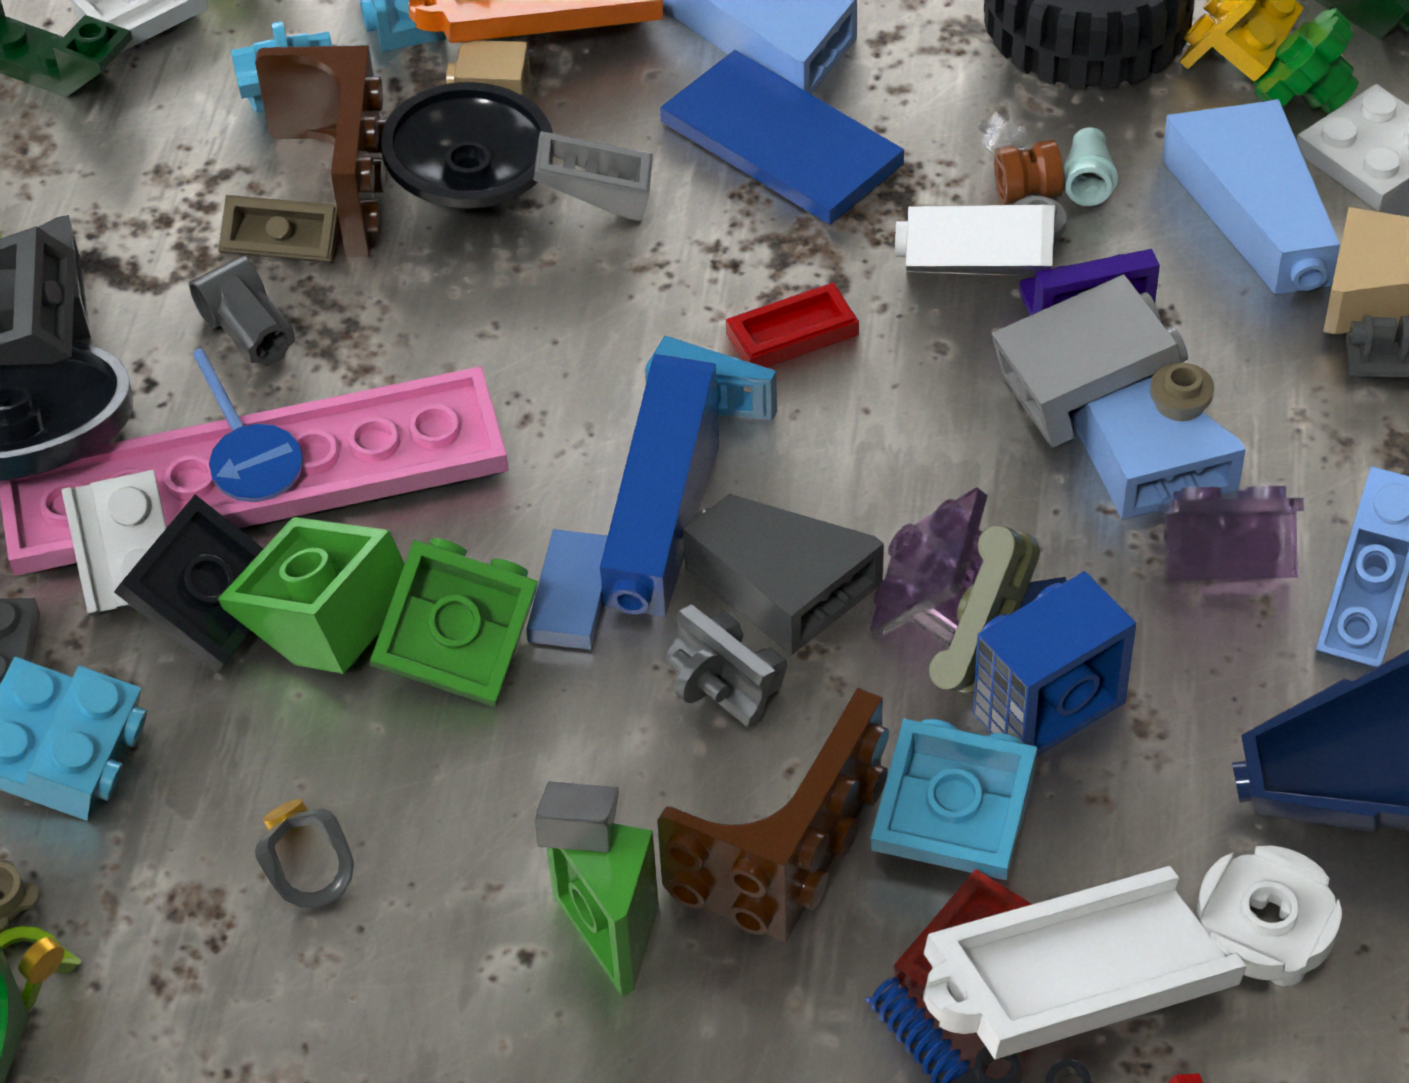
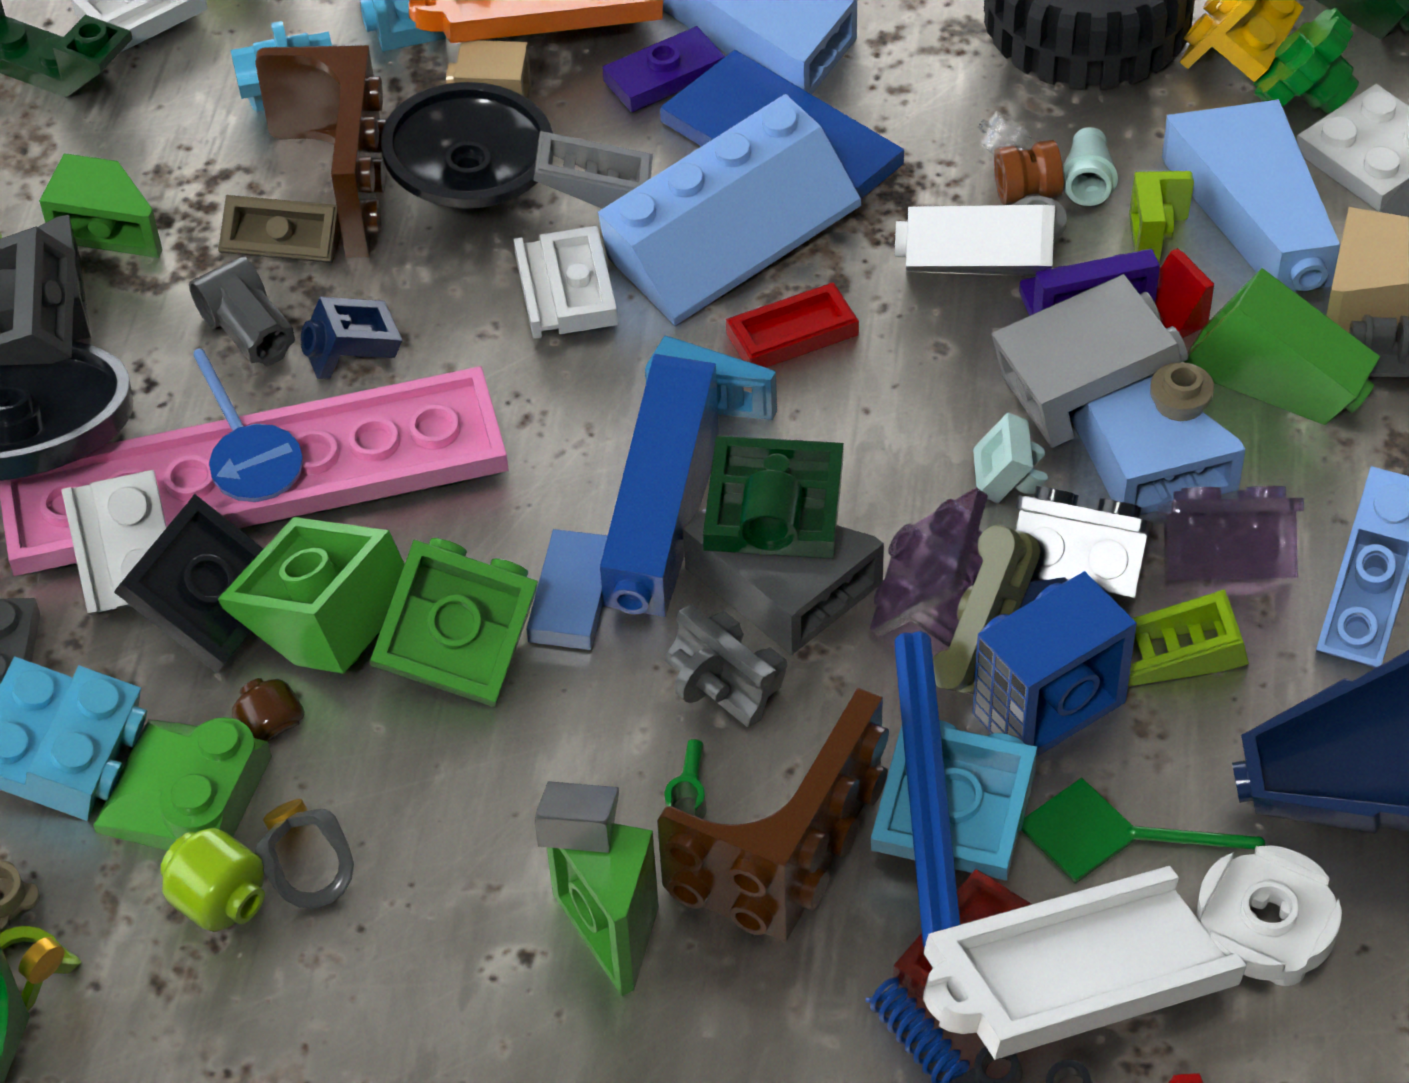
(102, 206): none -> bright green slope
(184, 782): none -> bright green slope
(213, 879): none -> lime head
(268, 708): none -> reddish brown piece
(348, 329): none -> dark blue bracket
(566, 282): none -> white plate
(661, 68): none -> dark purple plate
(689, 783): none -> green hand
(728, 209): none -> light blue slope
(773, 497): none -> dark green plate
(926, 784): none -> blue axle
(1007, 459): none -> light aqua tile
(1079, 539): none -> bracket
(1085, 831): none -> green piece
(1155, 204): none -> lime bracket
(1183, 294): none -> red slope
(1201, 657): none -> lime slope
(1284, 352): none -> bright green slope

